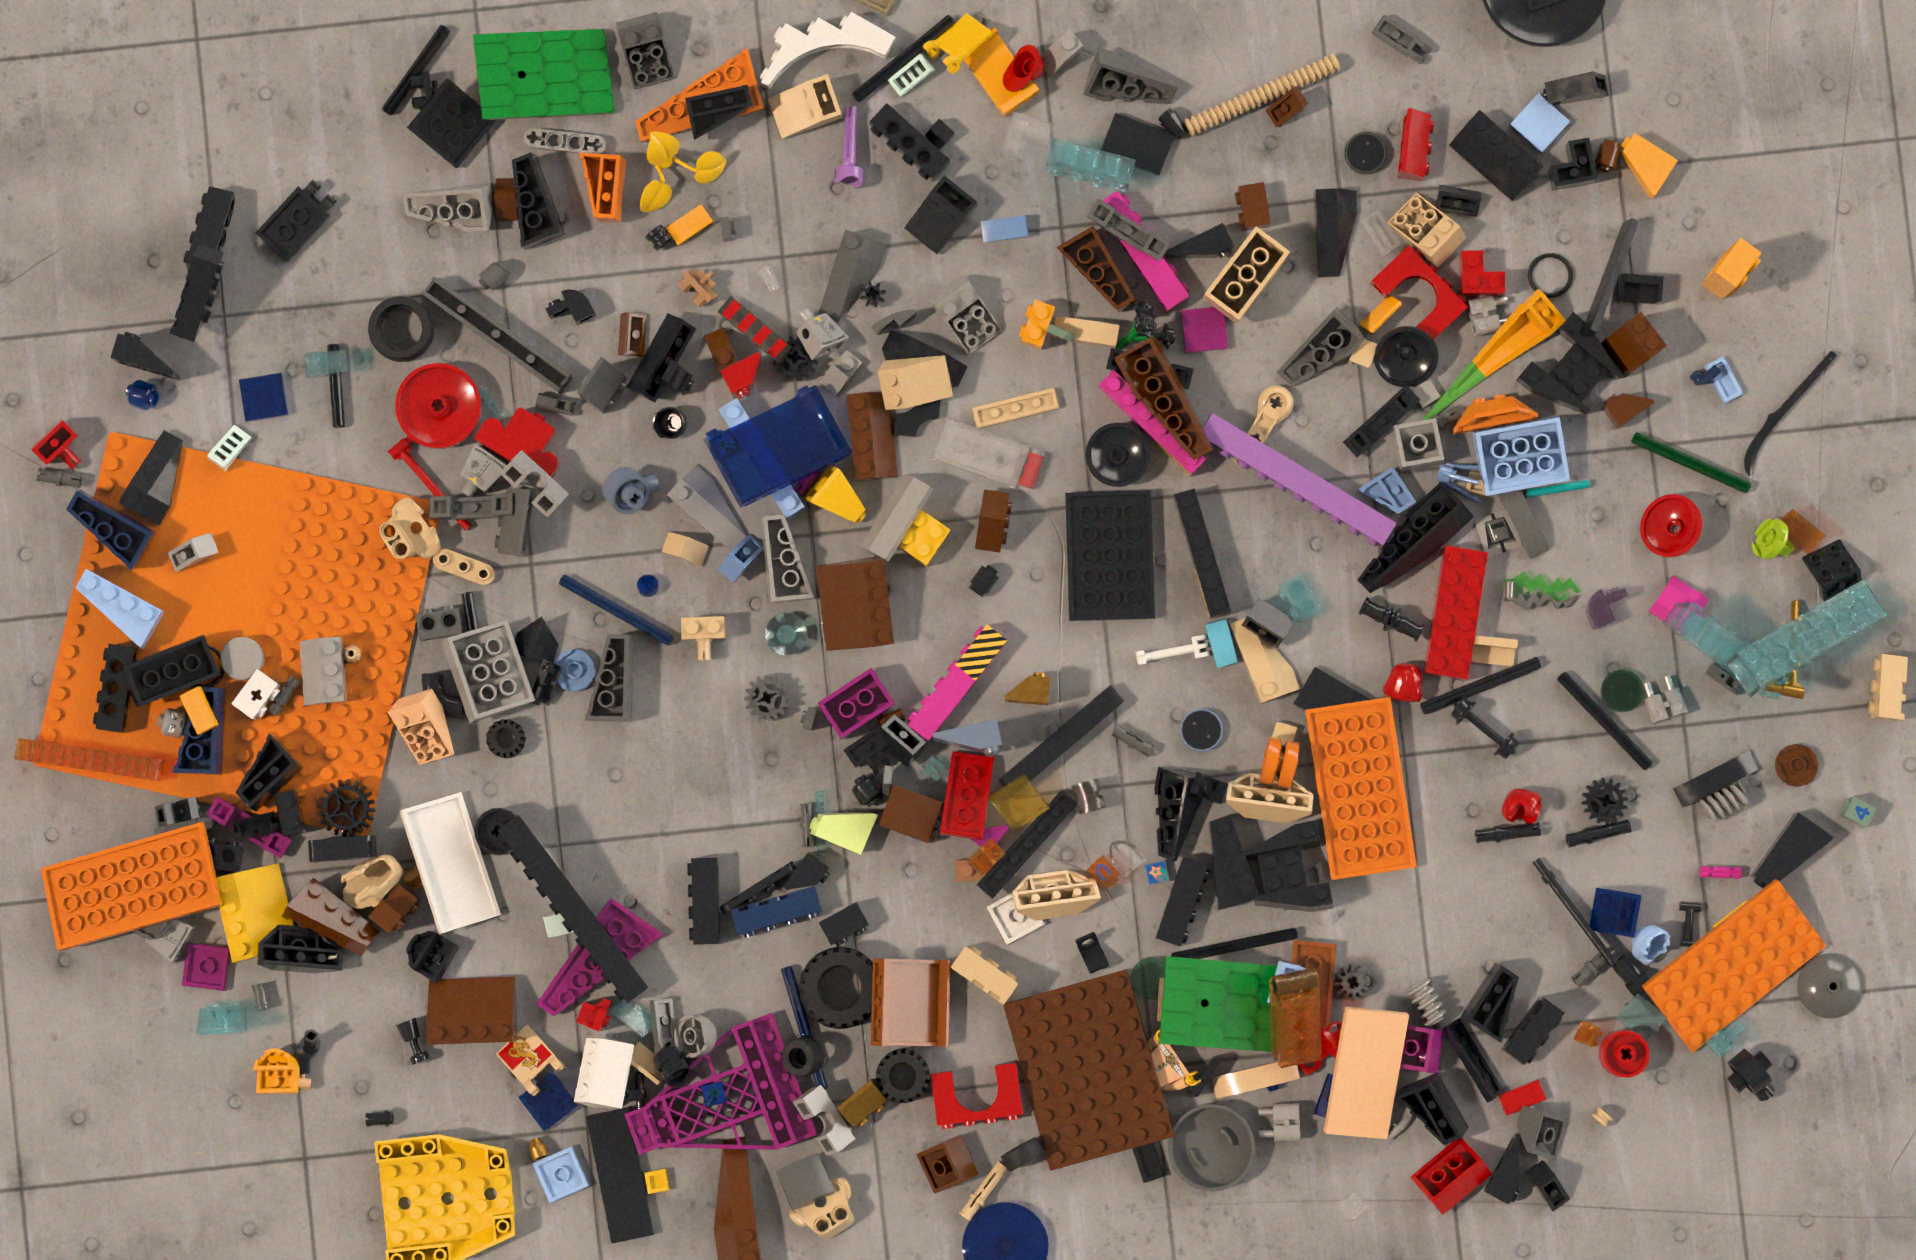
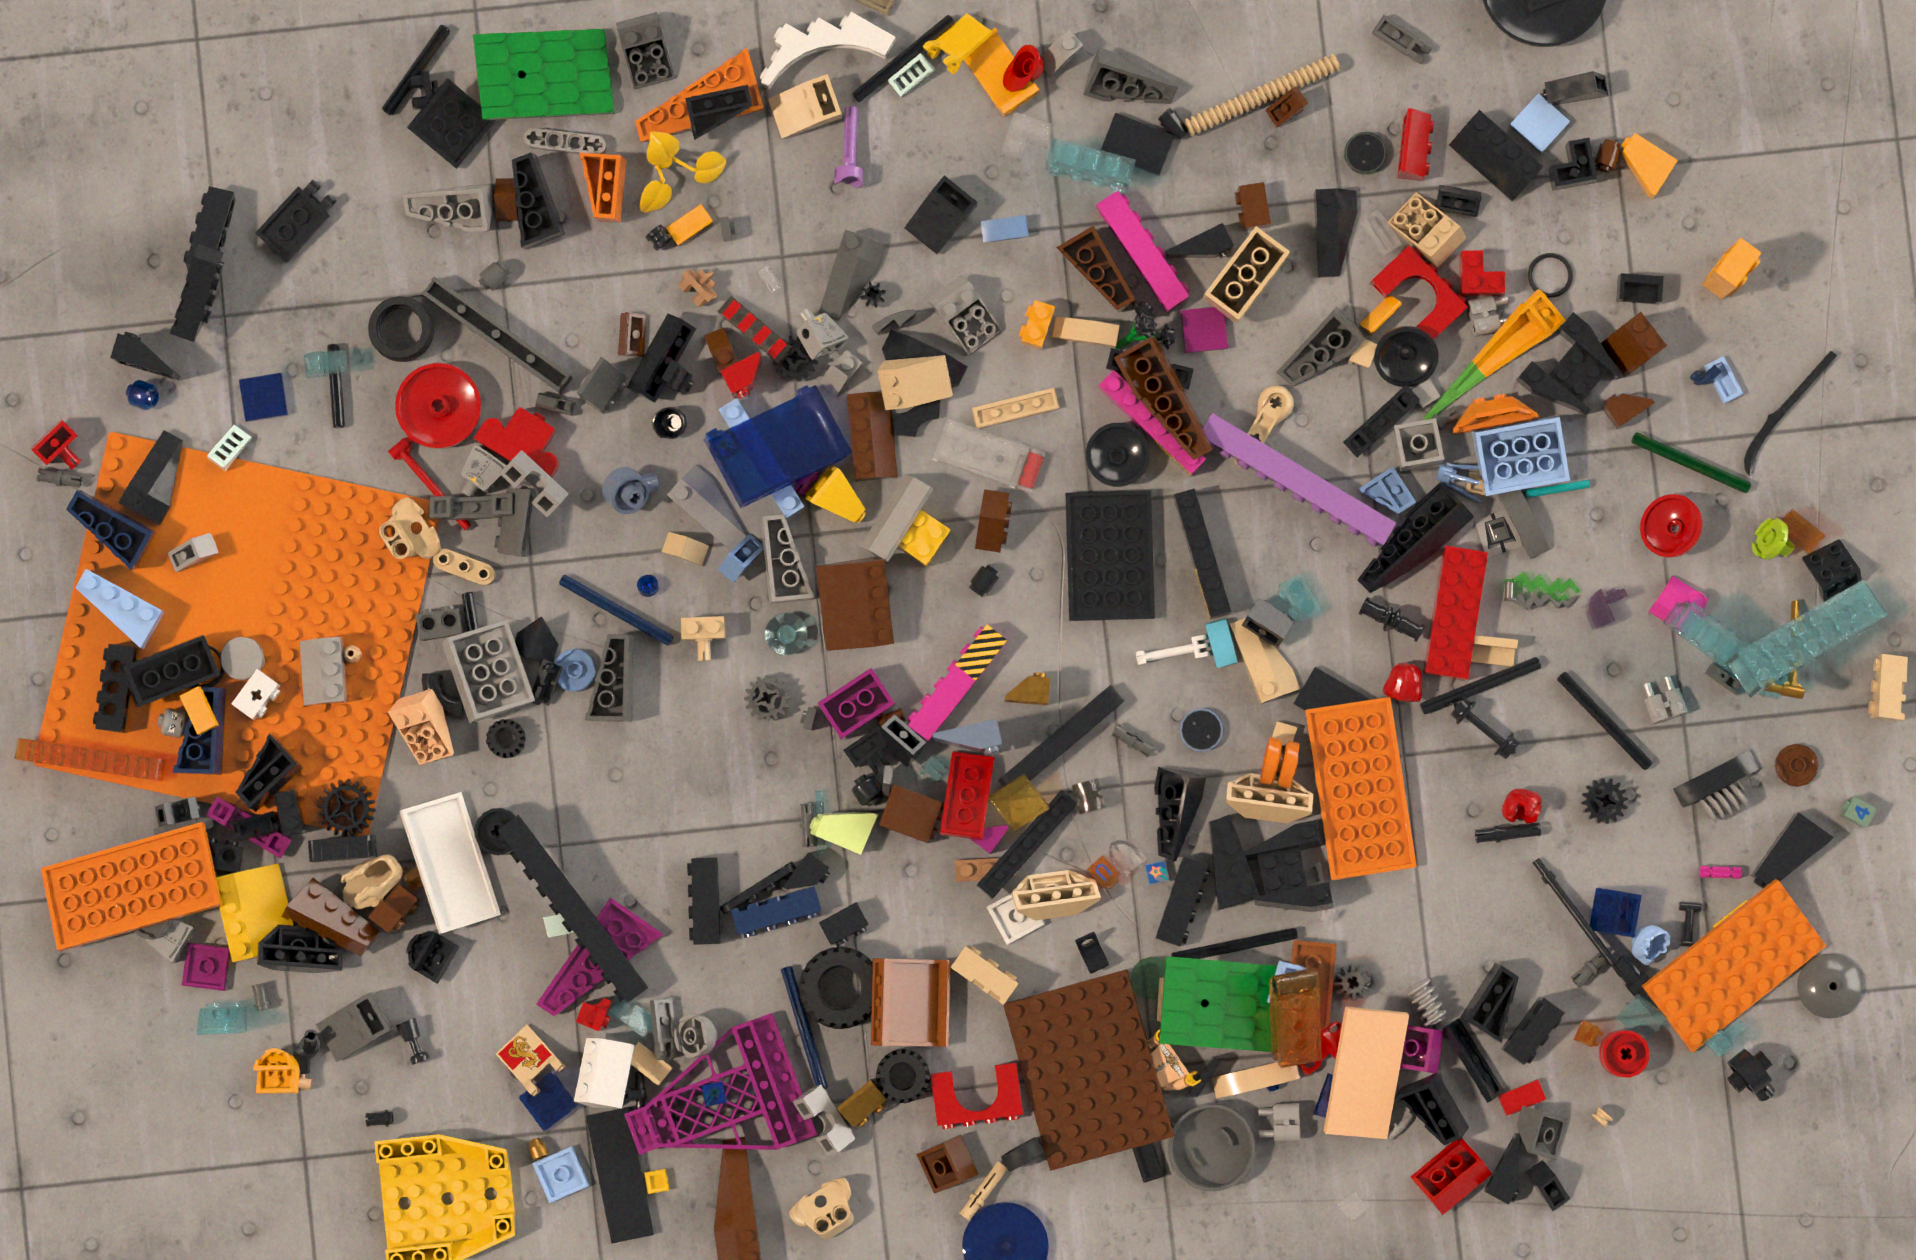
(284, 695): dark grey axle -> none
(354, 1026): none -> dark grey slope
(472, 1011): reddish brown slope -> none
(491, 403): clear light blue piece -> none
(575, 302): black brick -> none
(672, 1066): black wheel -> none
(792, 1059): black tyre -> none
(805, 1181): dark grey slope -> none
(888, 116): black brick -> none
(939, 134): black slope -> none
(986, 856): clear orange bracket -> none
(1059, 332): sand green tile -> none
(1128, 230): dark grey slope -> none
(1208, 788): black slope -> none
(1602, 832): black pin -> none
(1610, 277): black tile -> none
(1621, 691): clear green tile -> none

